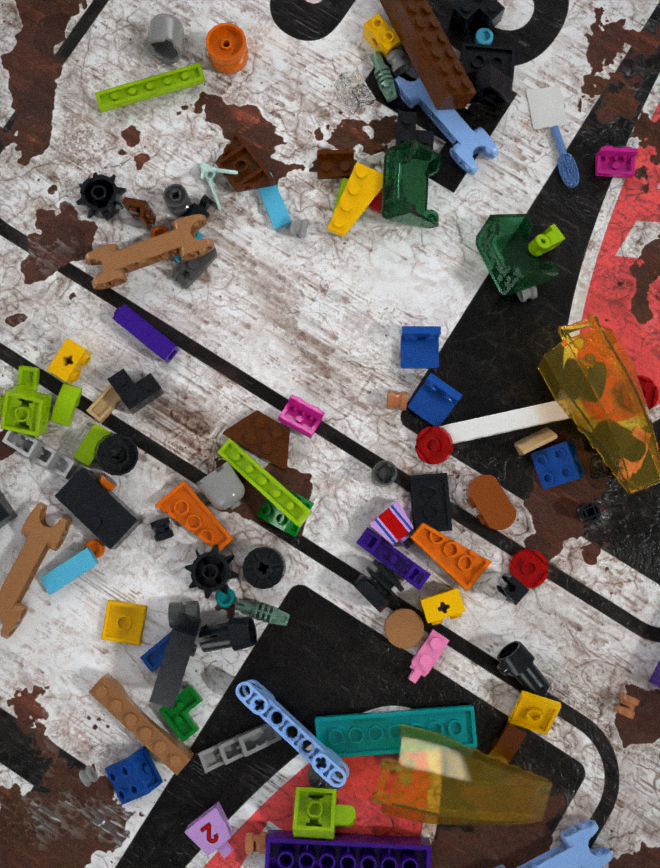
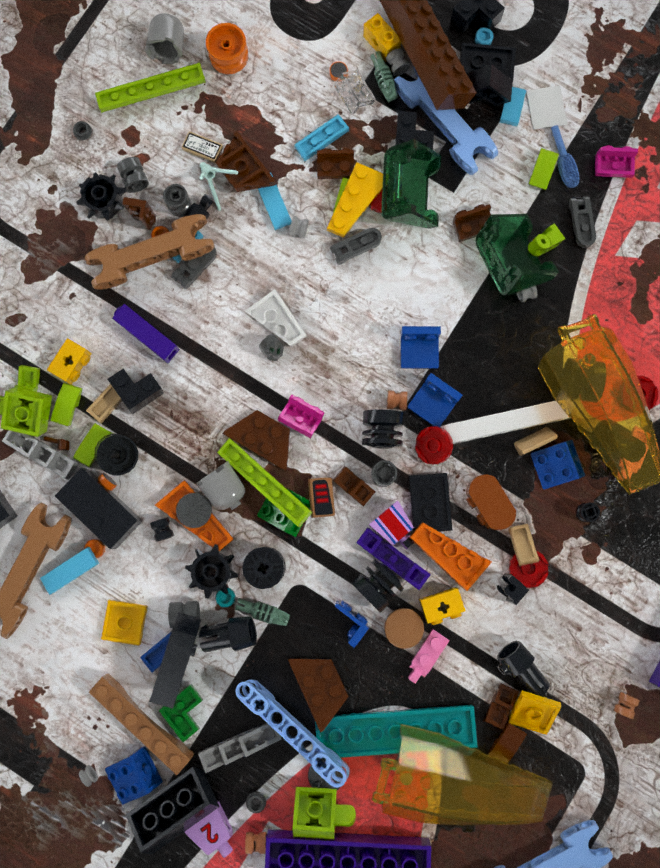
(62, 444): none -> reddish brown hand
(78, 127): none -> dark grey plate
(132, 174): none -> dark grey wheel
(172, 811): none -> black brick
(193, 510): none -> dark grey wheel
(202, 147): none -> tile
(256, 808): none -> dark grey plate
(271, 347): none -> dark grey rock
(277, 317): none -> white wing
(320, 688): none -> reddish brown wing
(321, 137): none -> medium azure tile
(321, 497): none -> slope
(336, 70): none -> tile
(354, 486): none -> reddish brown slope
(355, 632): none -> blue bracket
(356, 245): none -> dark grey plate
(382, 428): none -> black wheel
(469, 223): none -> reddish brown bracket
(500, 706): none -> reddish brown slope
(512, 110): none -> medium azure tile
(523, 544): none -> tan tile
(543, 169): none -> lime slope
(583, 221): none -> dark grey plate

